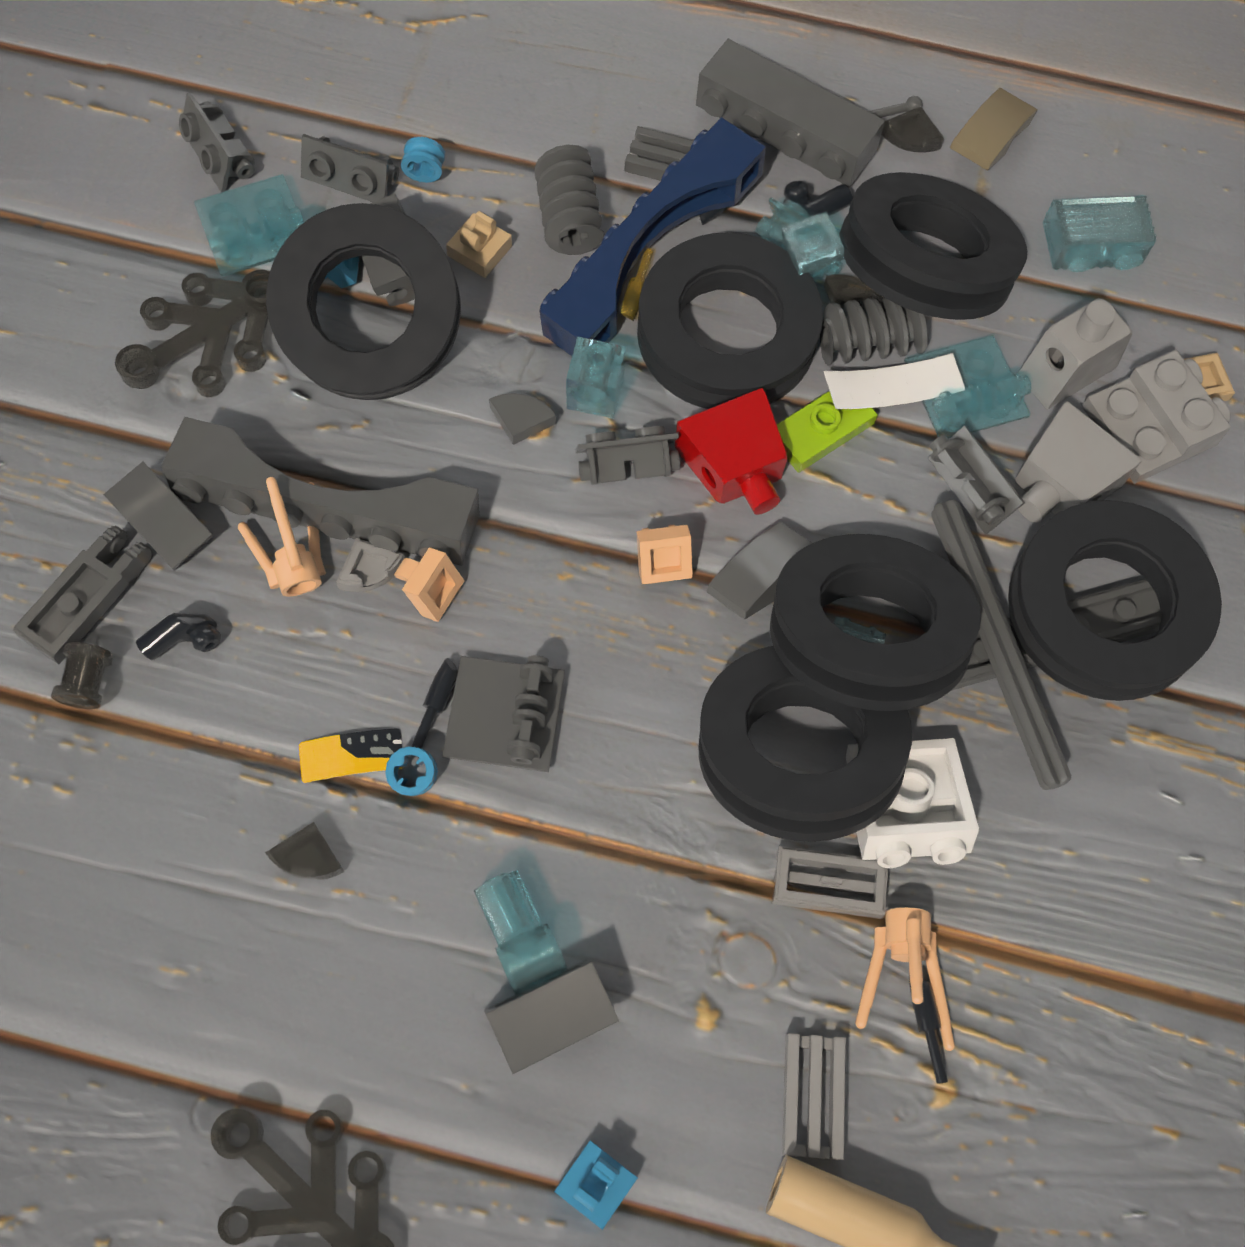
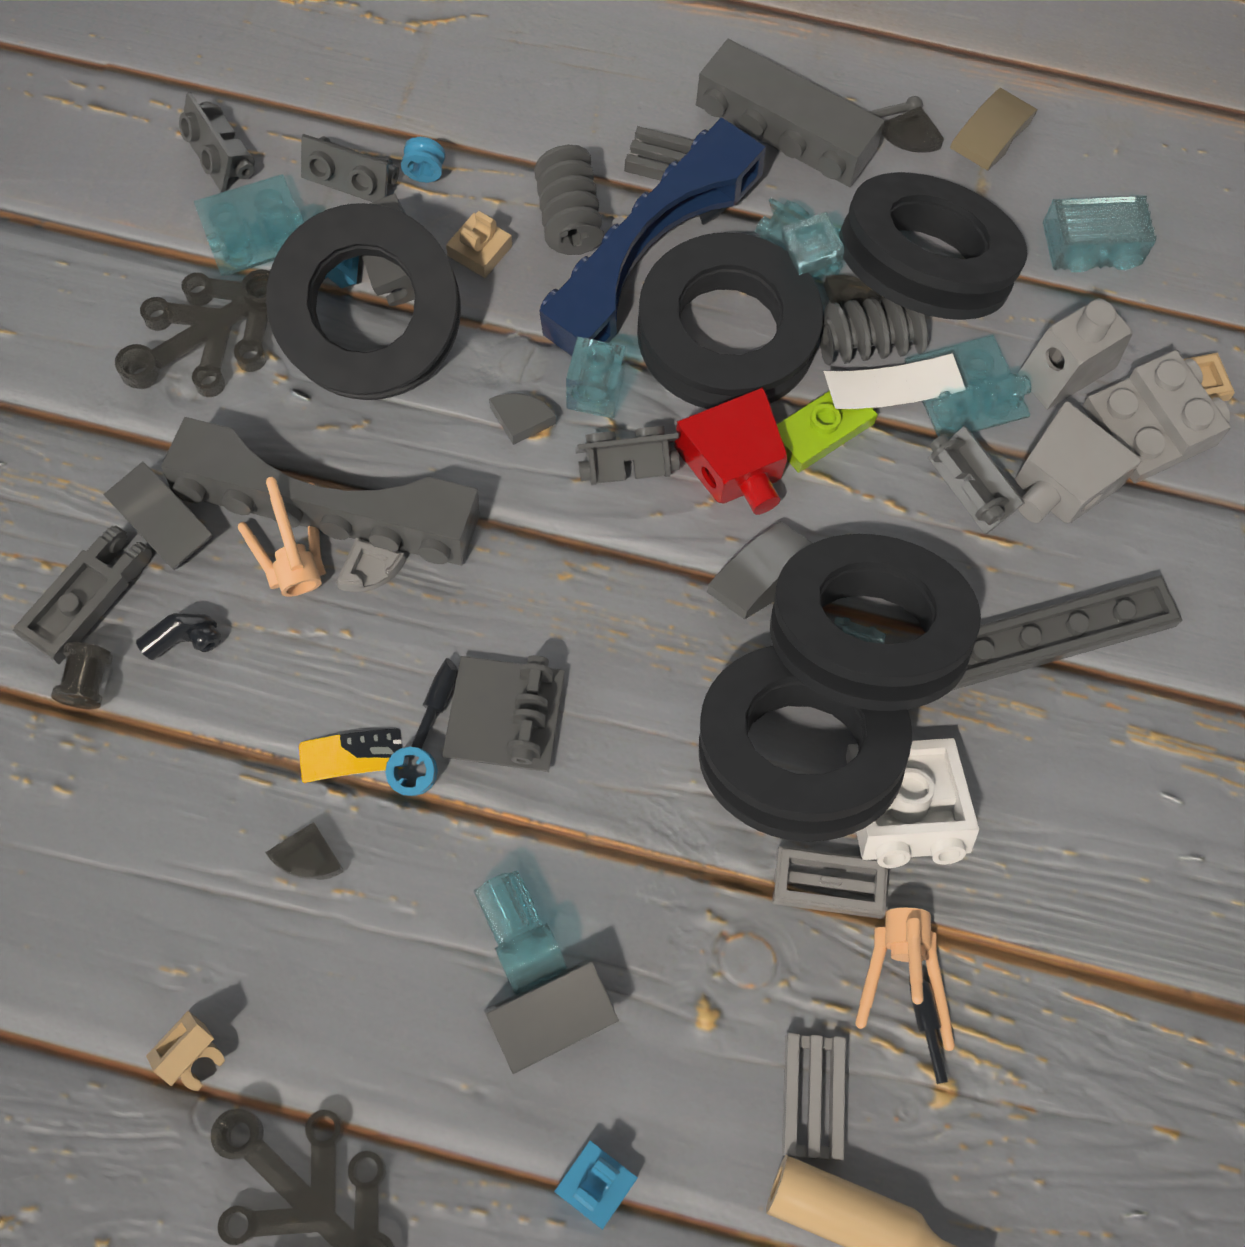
(181, 1048): none -> tan tile
(430, 583): light nougat tile -> none
(630, 303): clear yellow piece -> none
(664, 554): light nougat tile -> none
(829, 202): black arm -> none
(1003, 649): dark grey axle -> none
(1149, 545): black tyre -> none

